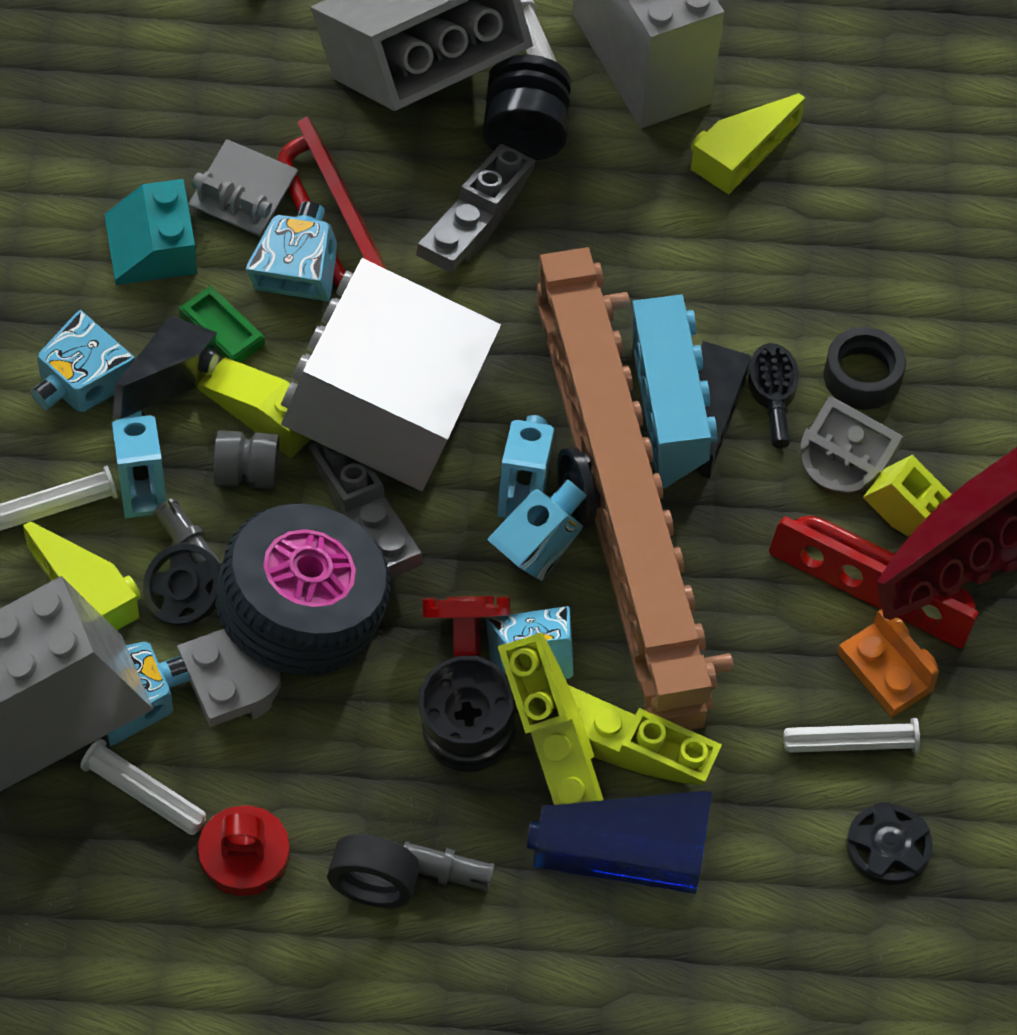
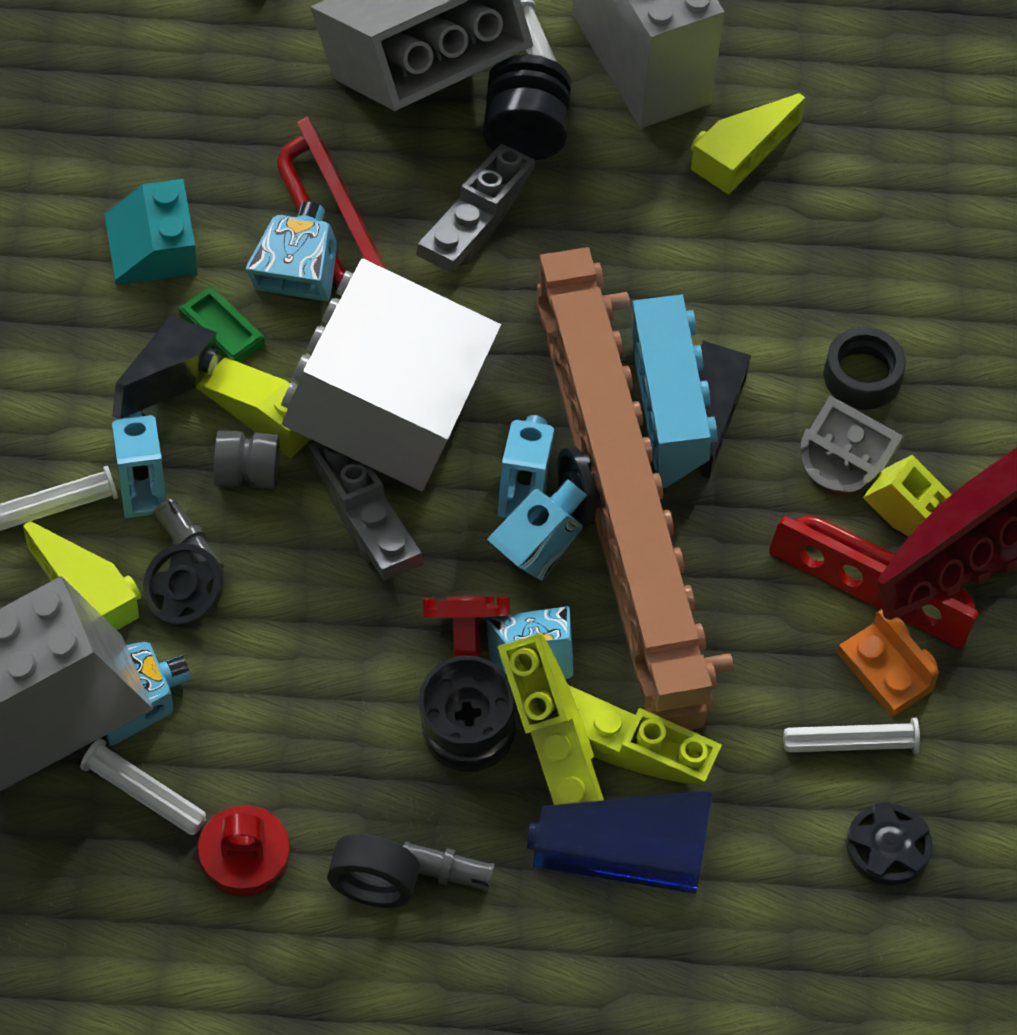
(80, 365): medium azure torso -> none
(227, 678): light grey slope -> none
(242, 187): light grey hinge -> none
(302, 589): black wheel -> none
(773, 384): black piece -> none

